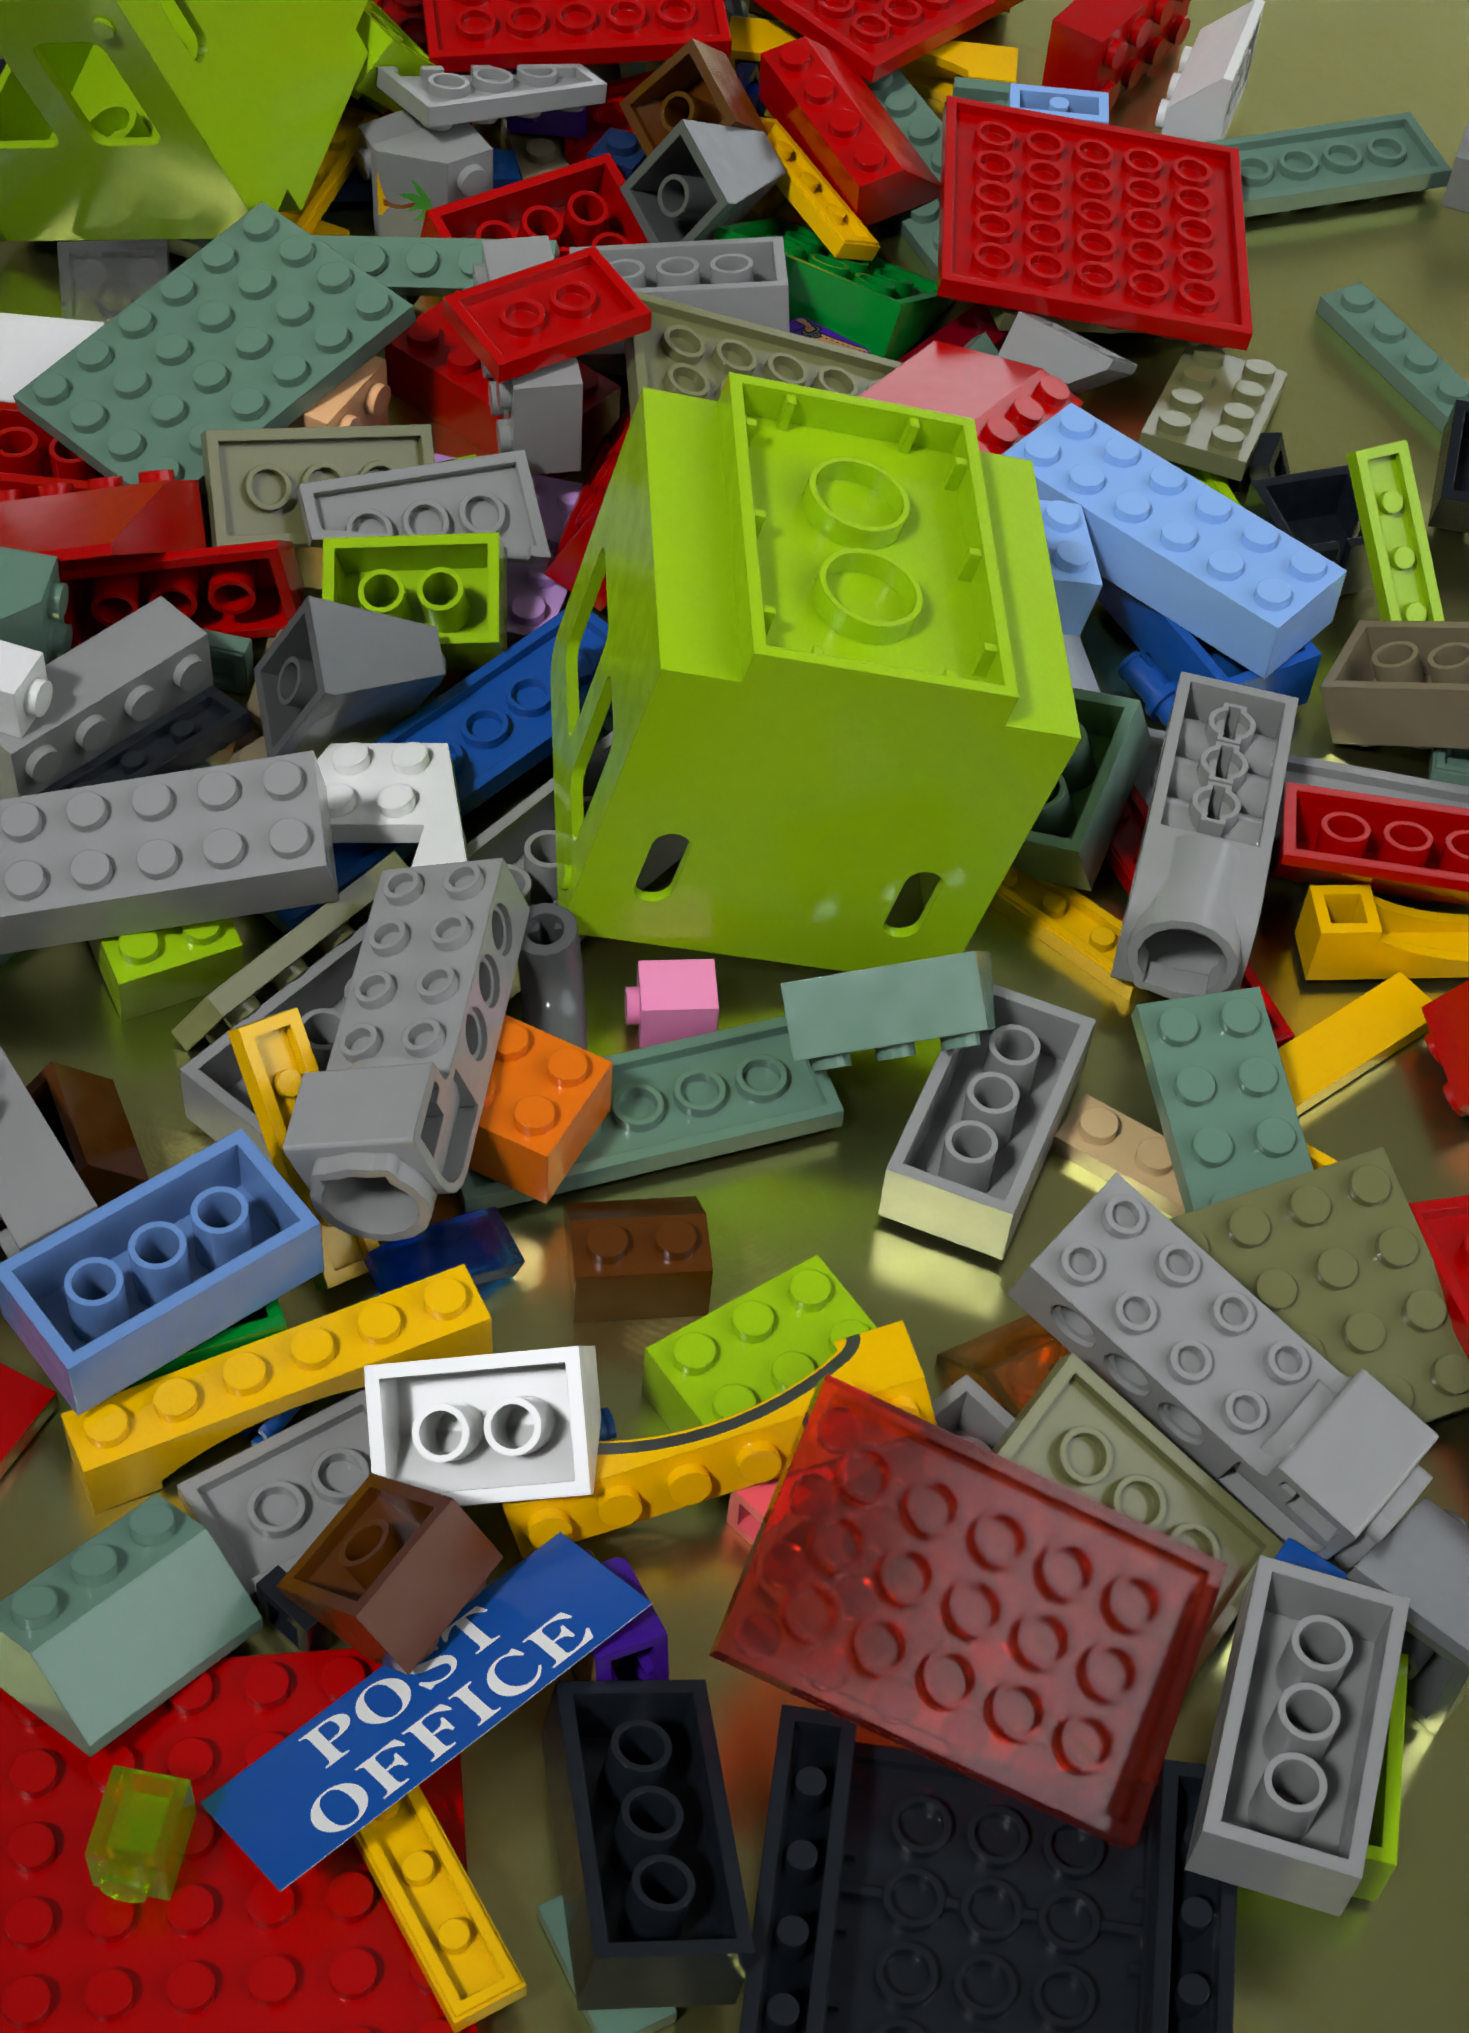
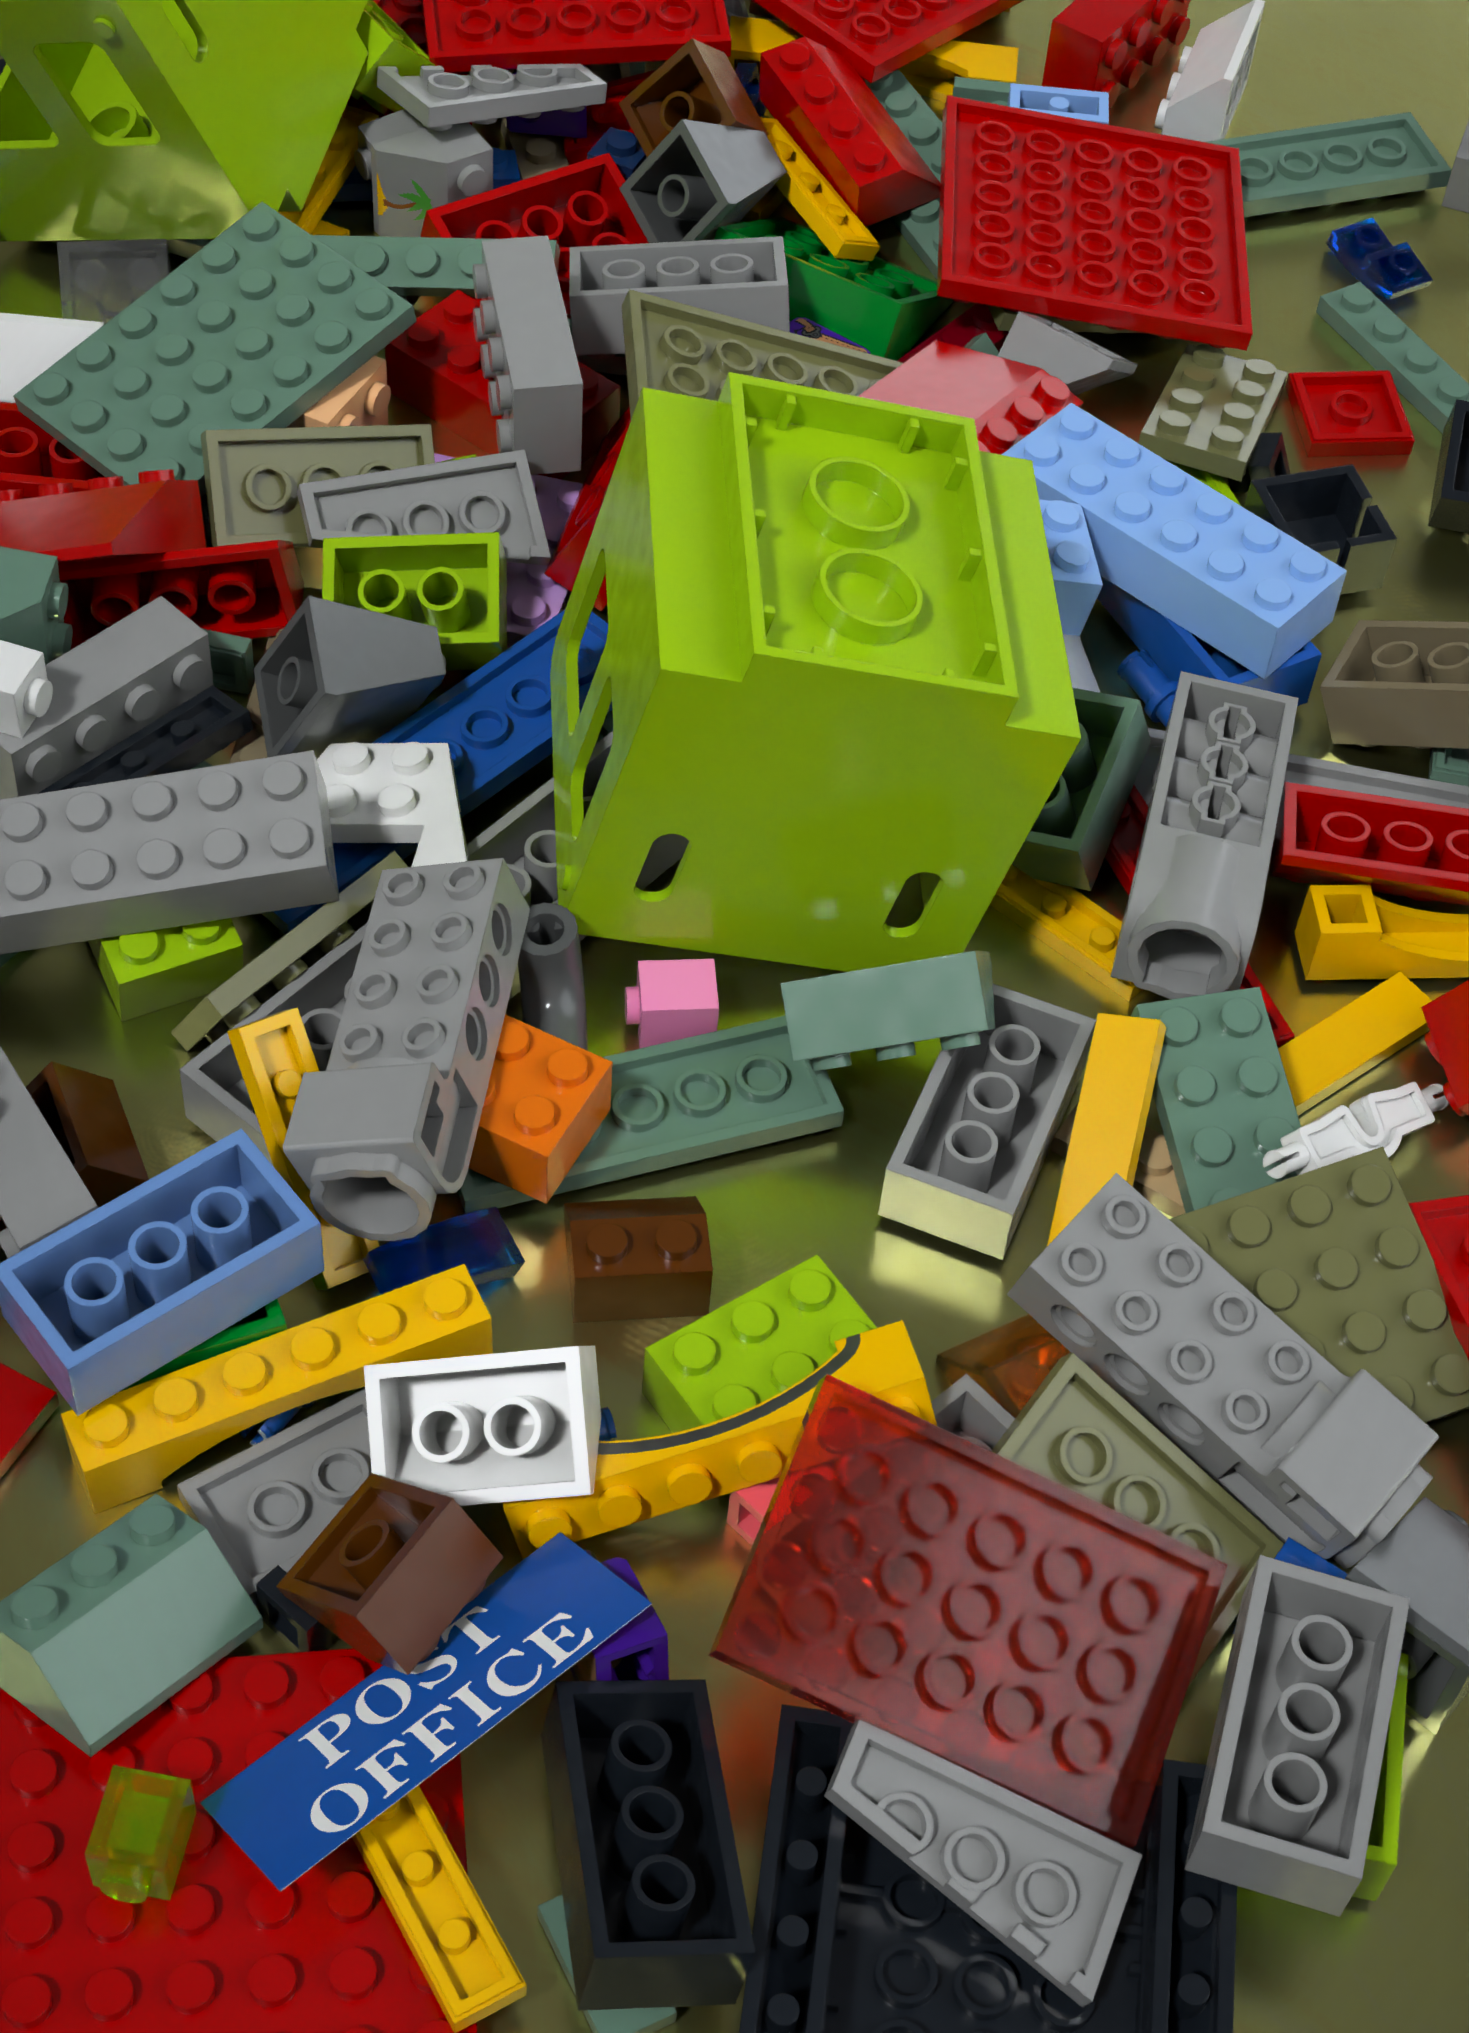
(546, 314): red plate -> none
(1002, 1859): none -> light grey wing
(1109, 1110): none -> yellow tile
(1349, 413): none -> red tile
(1366, 1125): none -> white piece
(1376, 262): none -> clear blue slope
(1394, 533): lime plate -> none

